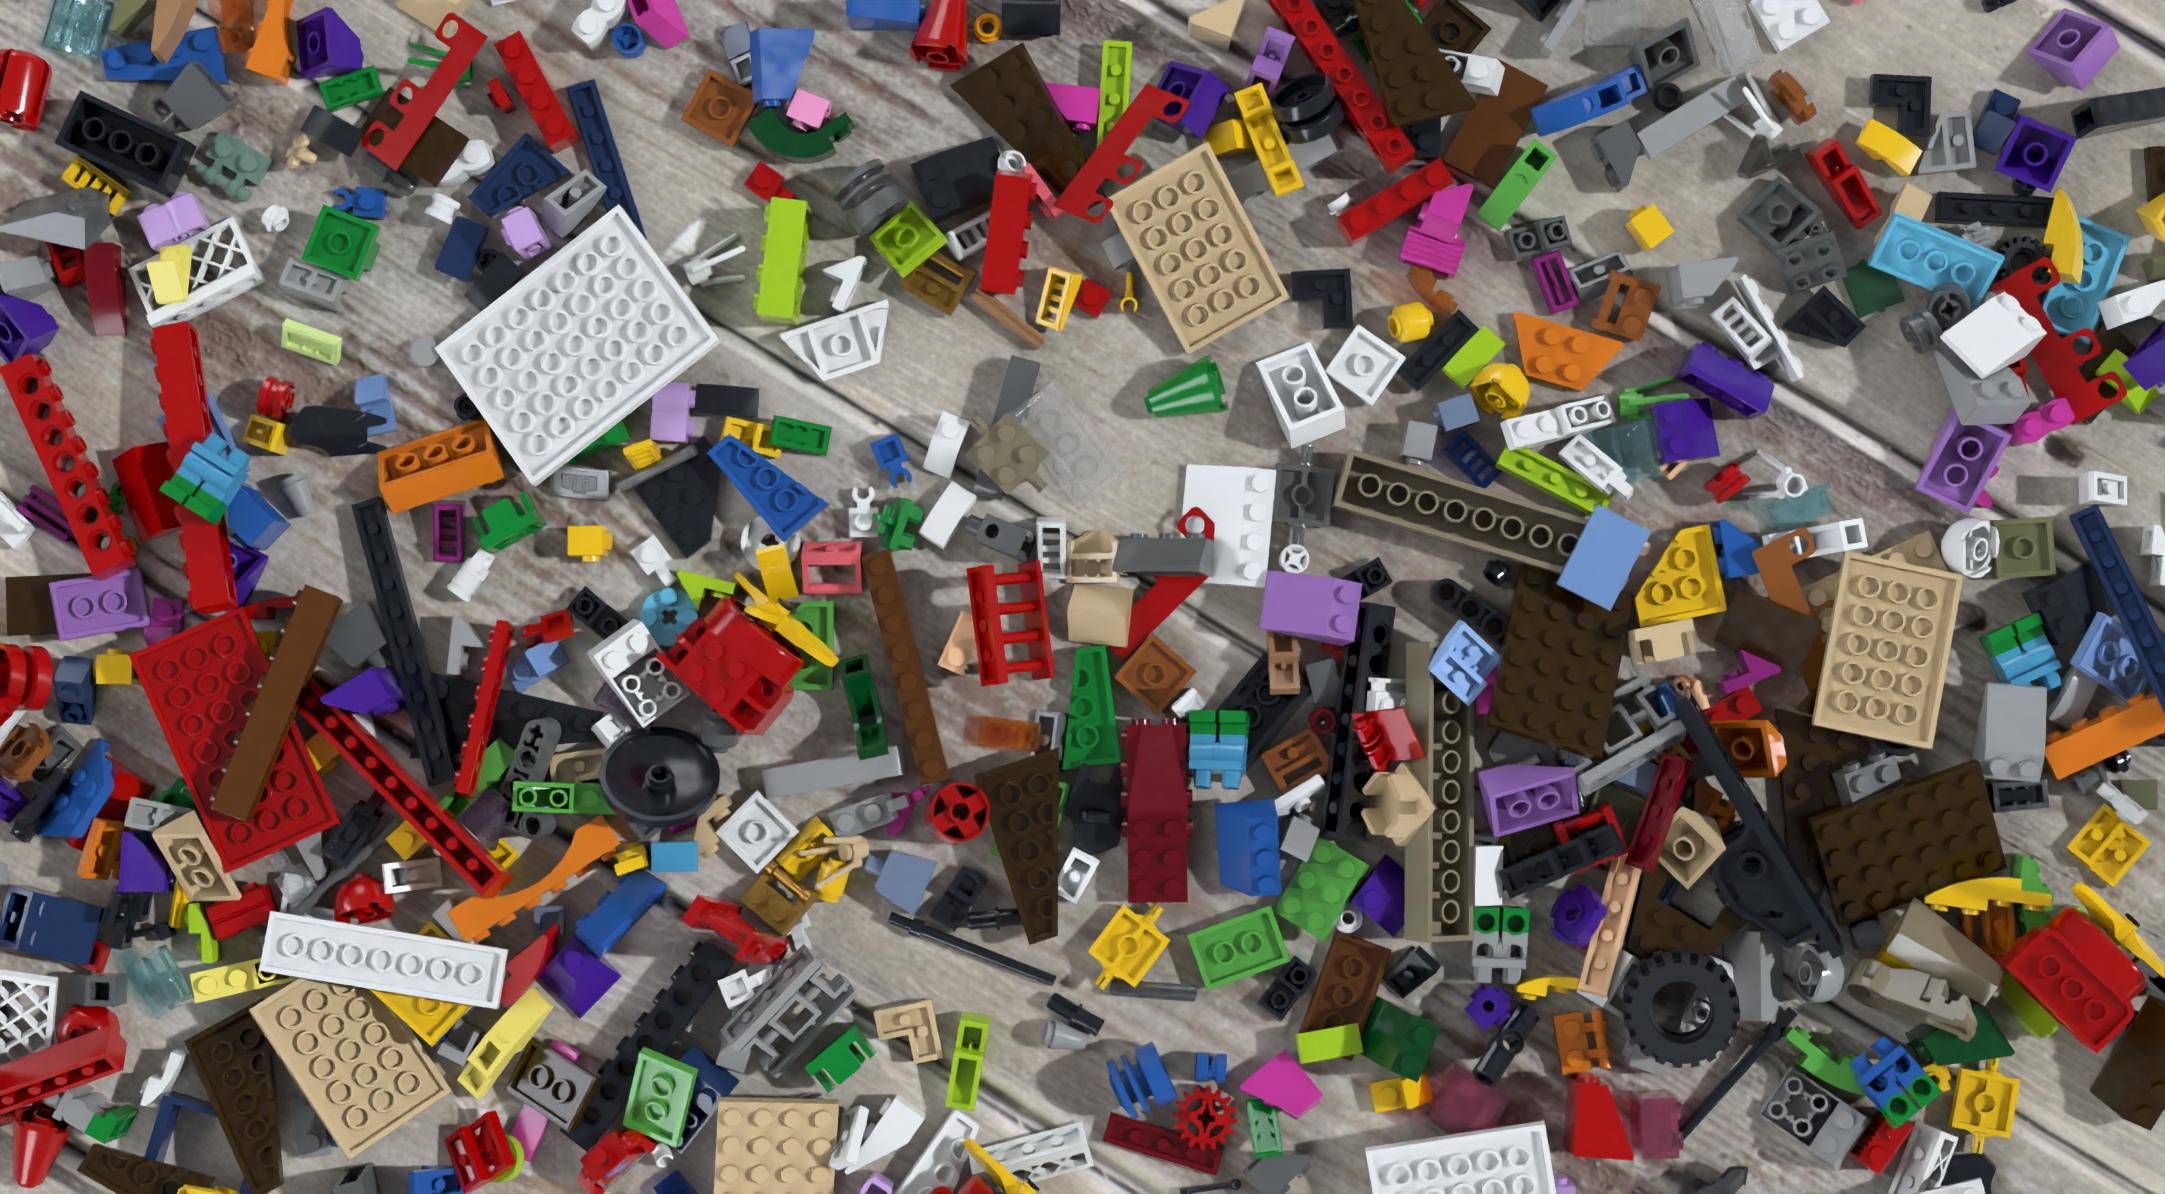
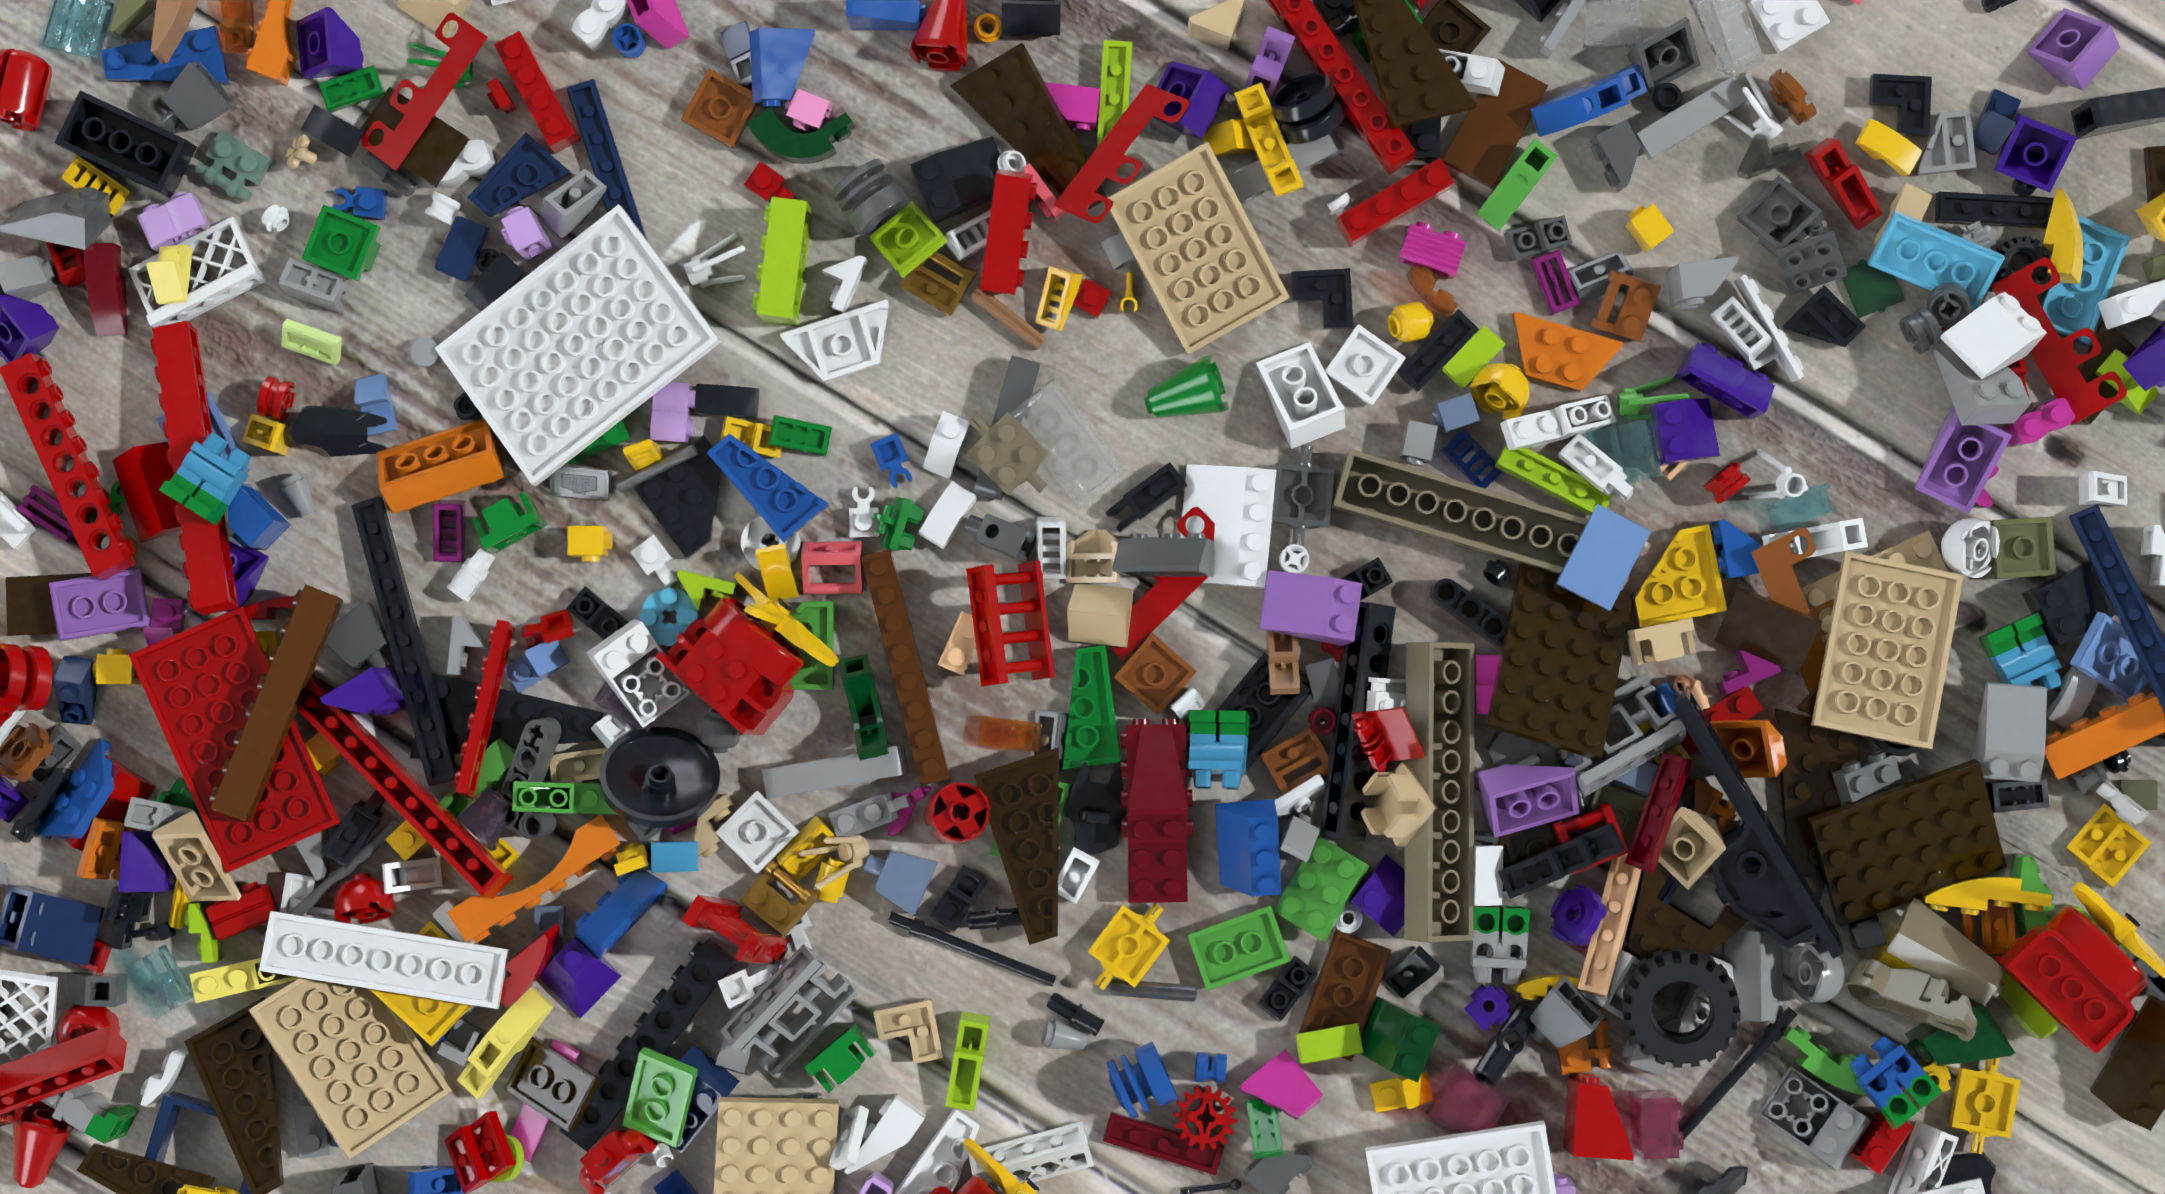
(294, 880): clear plate -> none
(1149, 495): none -> black hinge
(1445, 212): dark pink slope -> none
(1463, 662): light blue slope -> none
(1564, 1015): none -> dark grey torso

